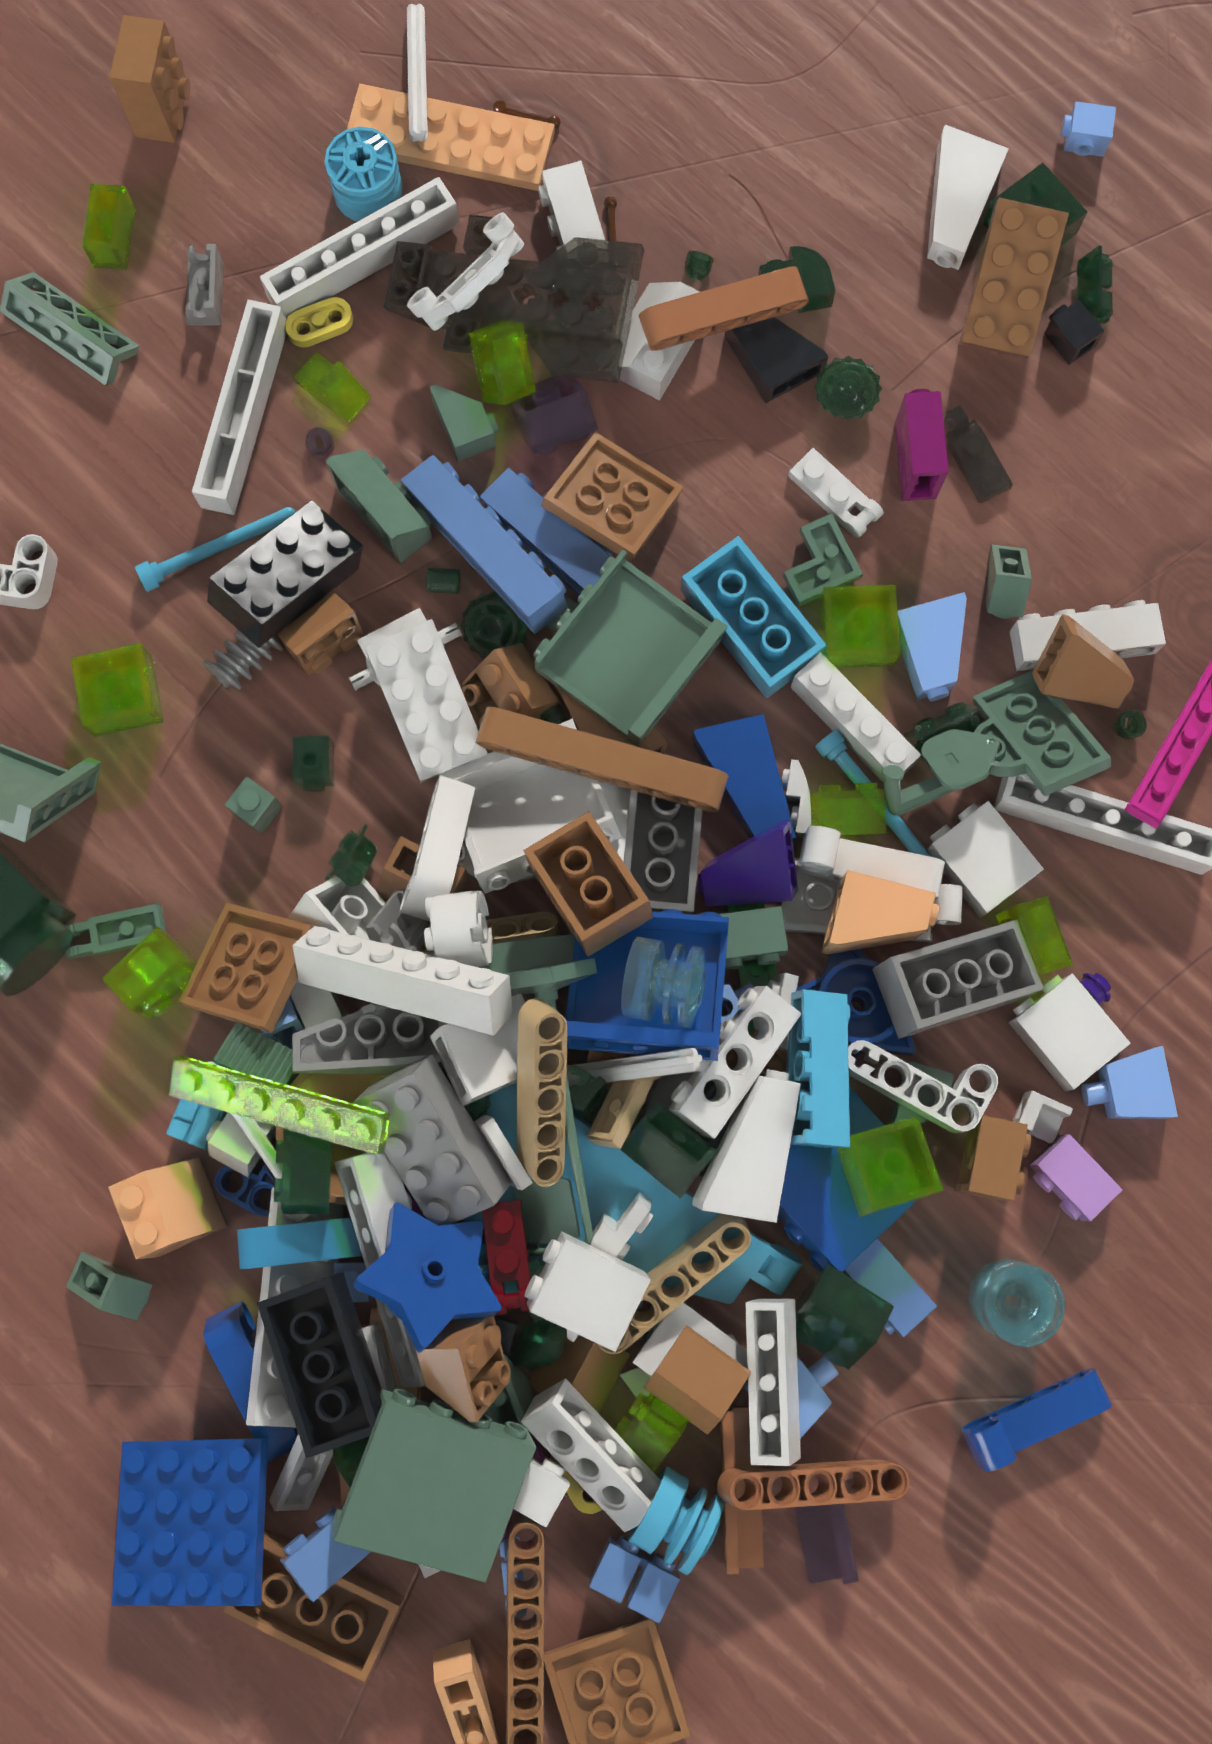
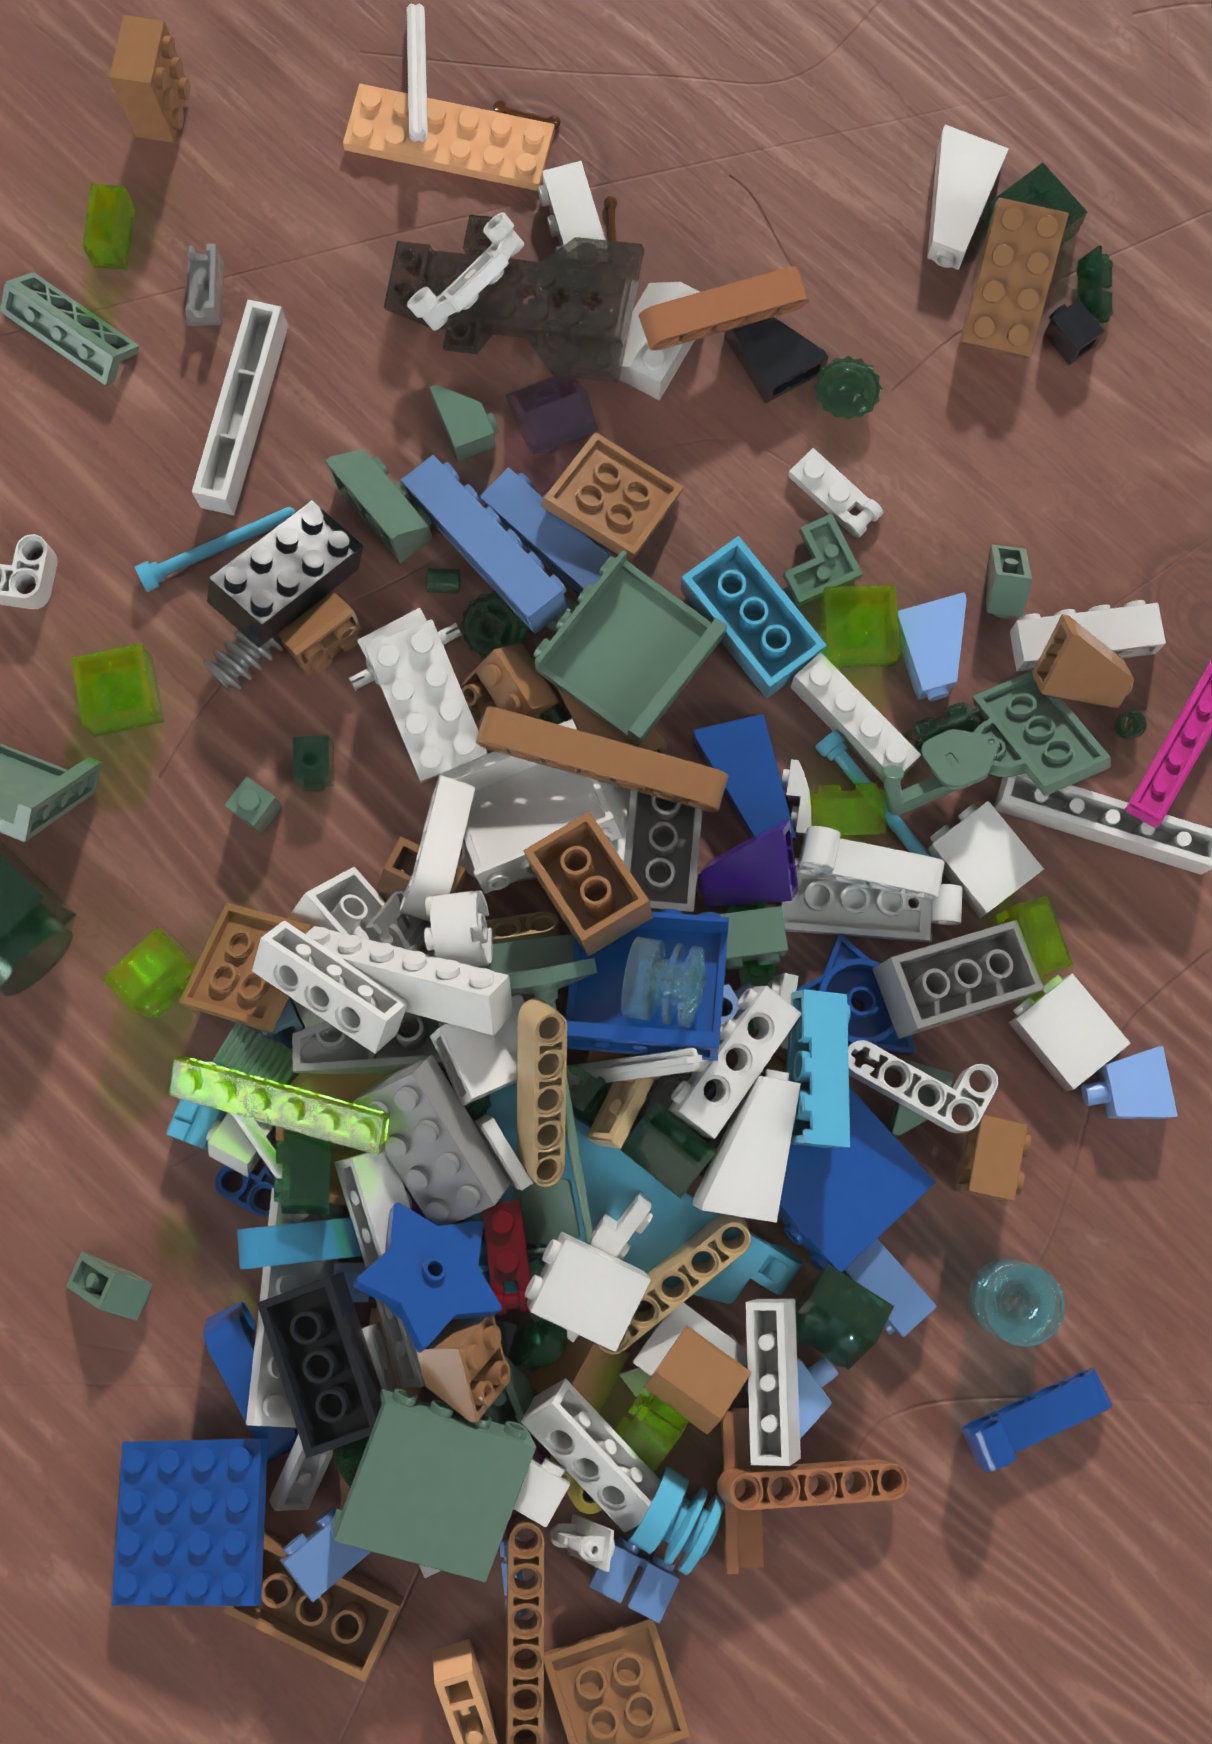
(116, 930): sand green hinge -> none
(167, 1208): light nougat slope -> none
(318, 320): light yellow plate -> none
(327, 440): hinge -> none
(329, 986): none -> white brick
(333, 386): clear neon green slope -> none
(352, 857): clear green hinge -> none
(361, 248): white brick -> none
(363, 172): medium azure wheel -> none
(502, 362): clear neon green brick -> none
(585, 1541): none -> white hinge
(698, 265): clear green hinge -> none
(814, 274): clear green brick -> none
(826, 1543): panel -> none
(876, 913): light nougat slope -> none
(889, 1167): clear neon green brick -> none
(921, 445): magenta brick -> none
(975, 456): clear smoke hinge -> none
(1041, 1115): white panel -> none
(1074, 1179): lavender brick -> none
(1088, 129): light blue brick -> none
(1097, 987): dark purple plate -> none

